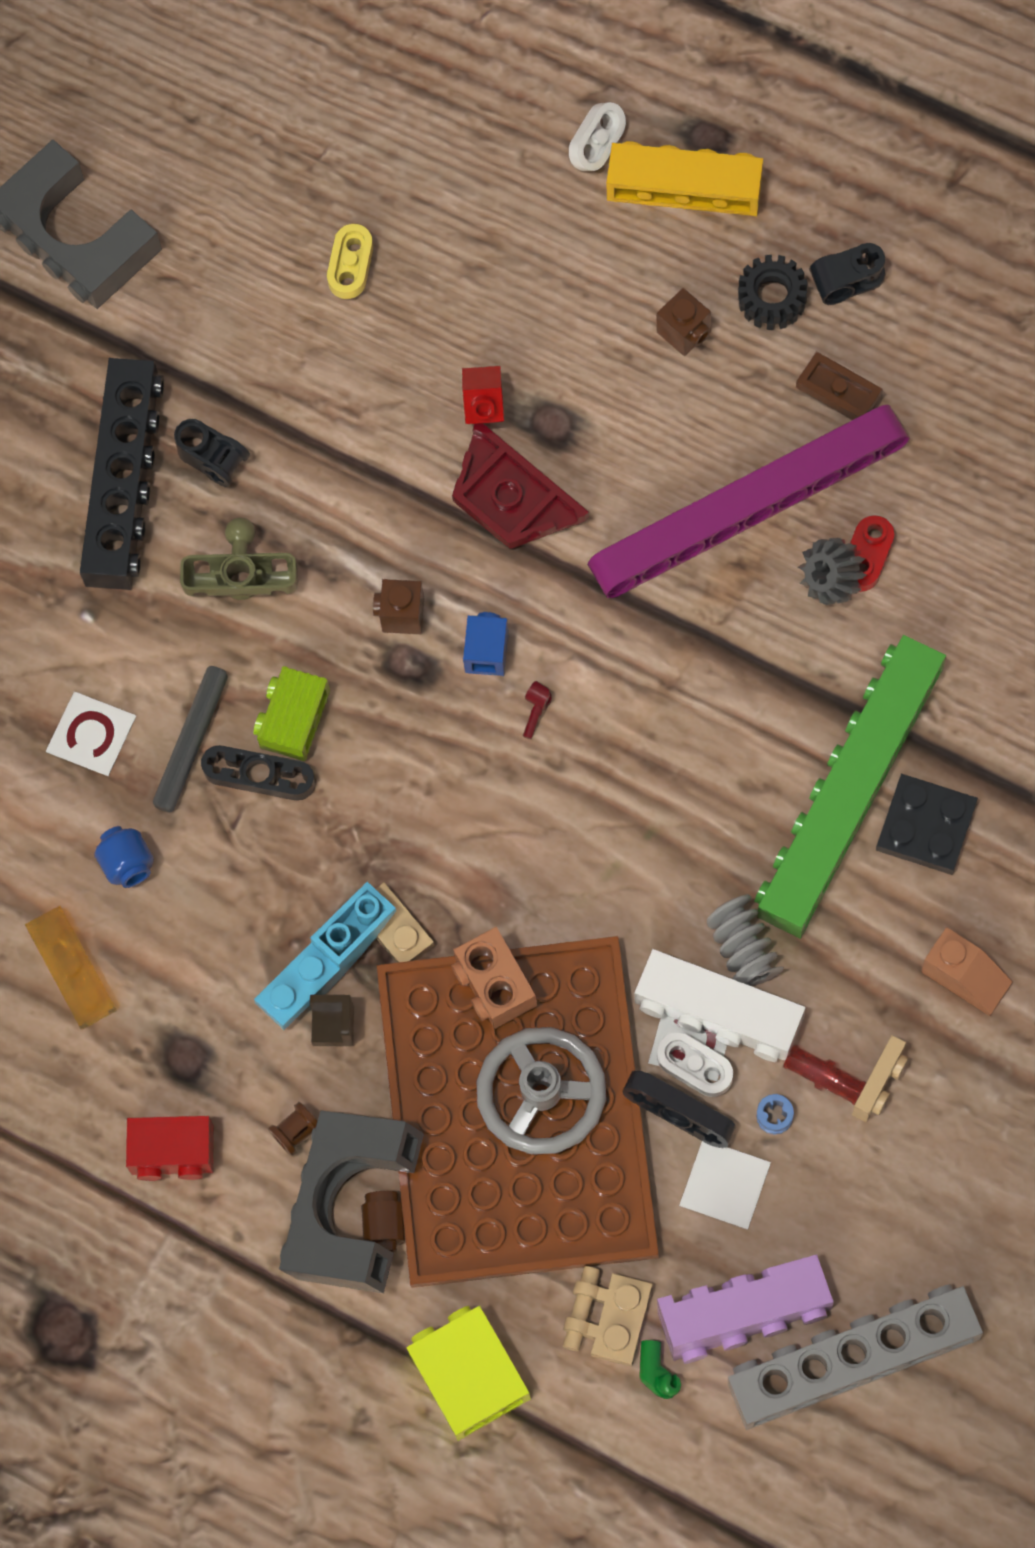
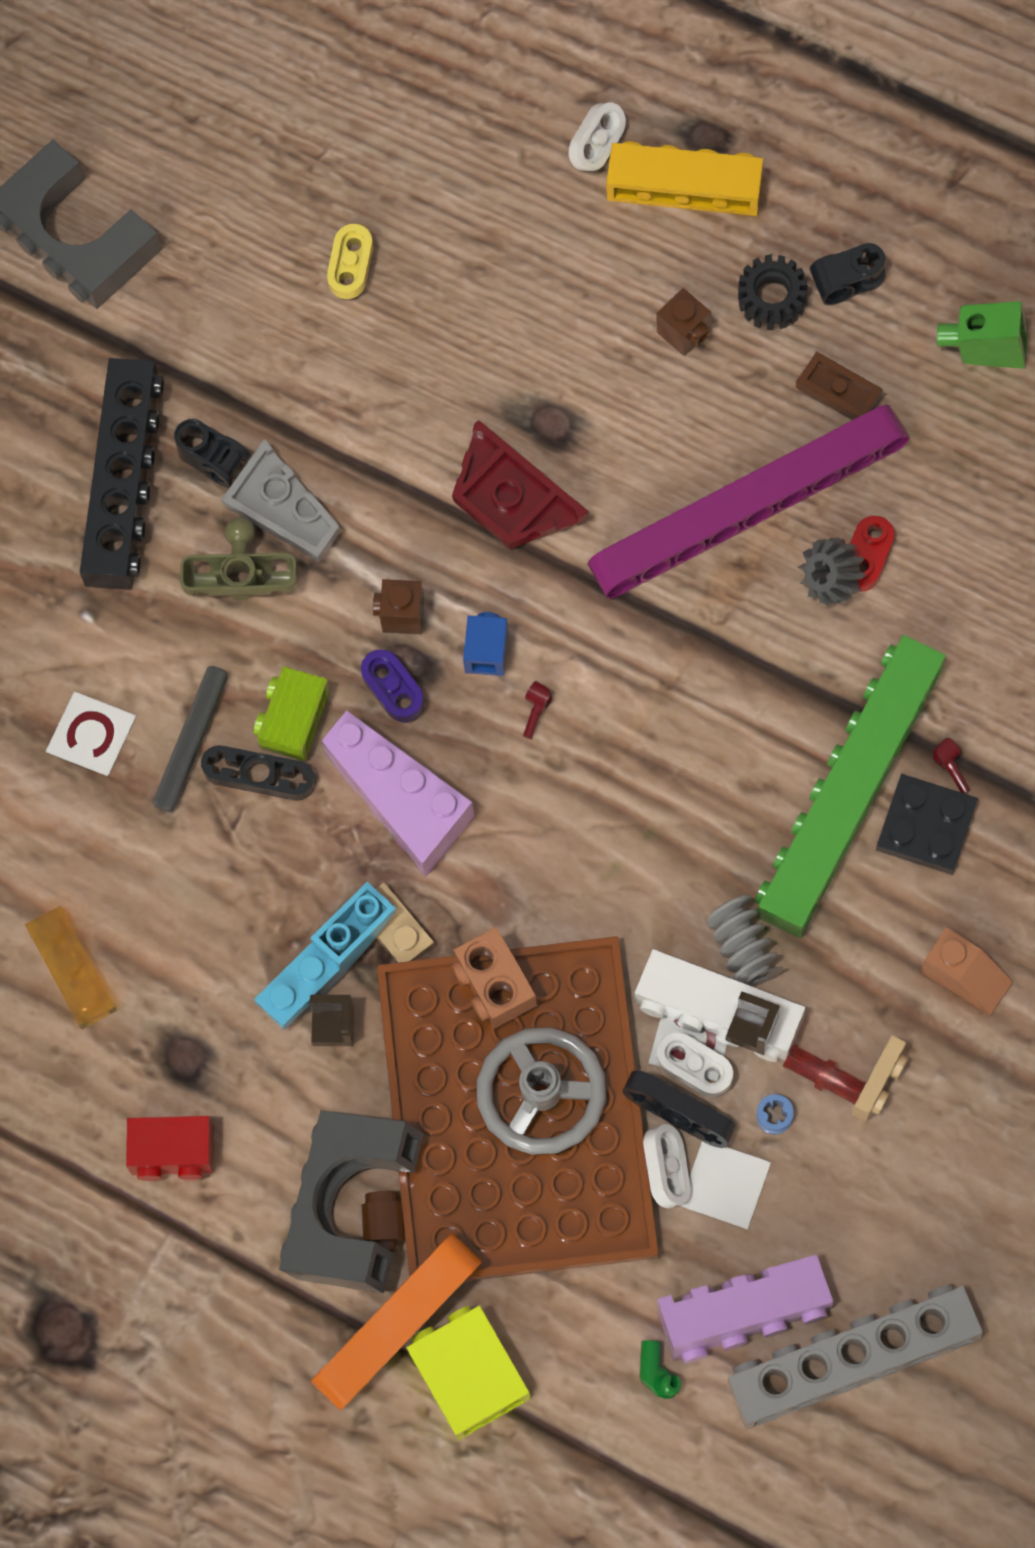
(124, 856): blue head -> none
(279, 504): none -> light grey wing
(294, 1128): reddish brown bush -> none
(393, 687): none -> dark purple plate
(396, 1321): none -> orange beam
(401, 793): none -> lavender wedge
(482, 395): red brick -> none
(620, 1319): tan plate -> none
(667, 1166): none -> white plate
(753, 1023): none -> dark brown panel
(944, 756): none -> dark red hand
(988, 334): none -> bright green torso

